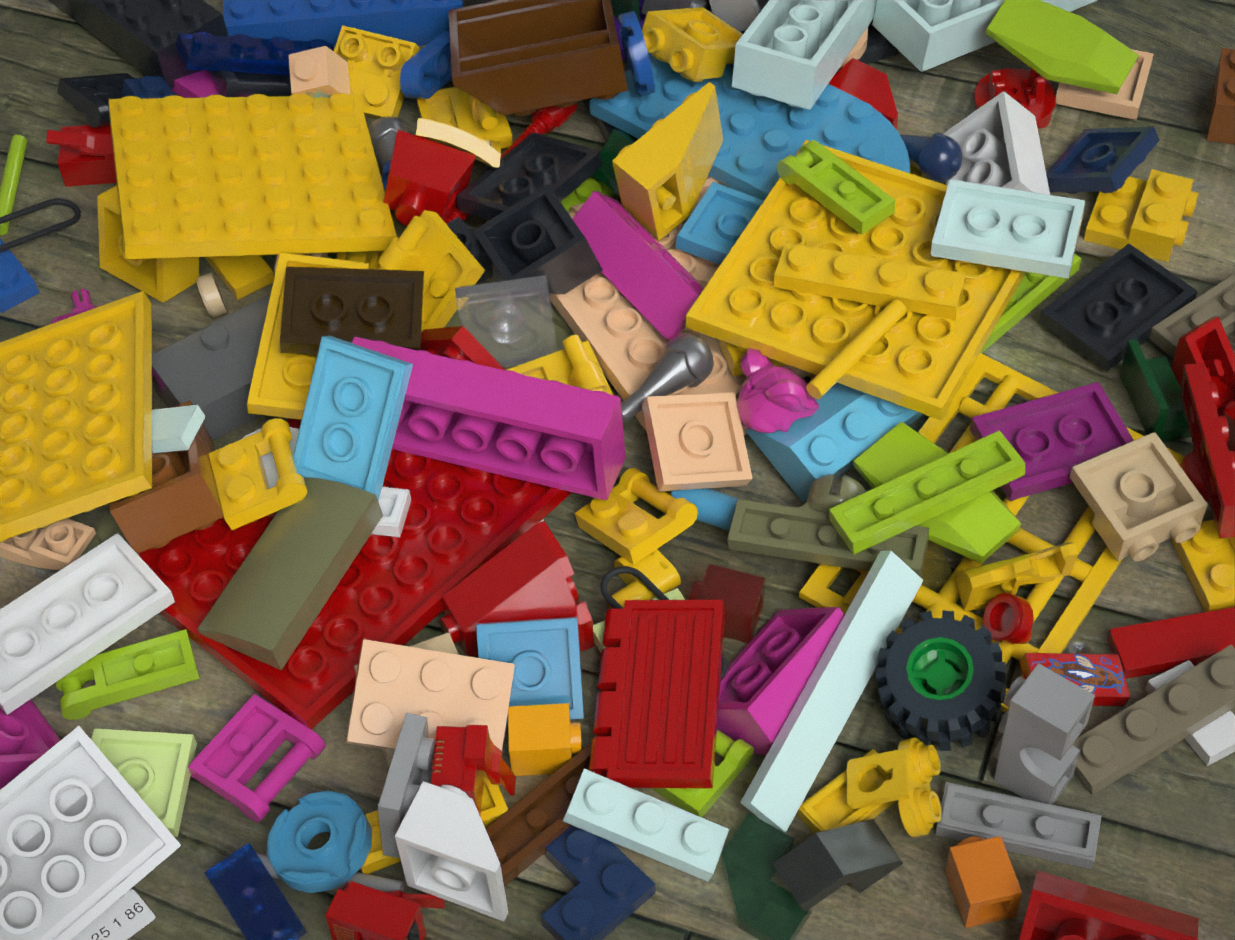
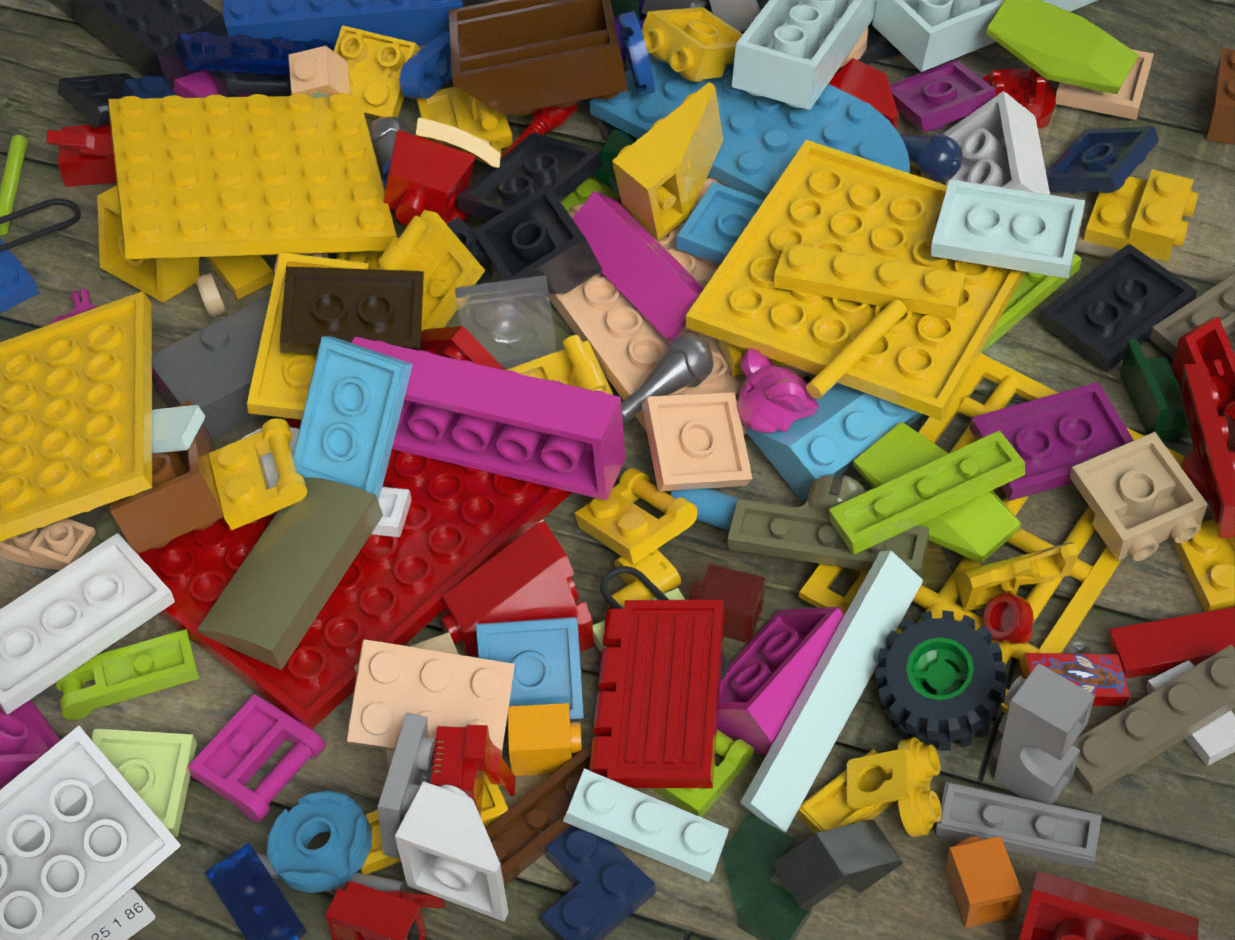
(837, 186): lime plate -> none
(941, 95): none -> magenta plate

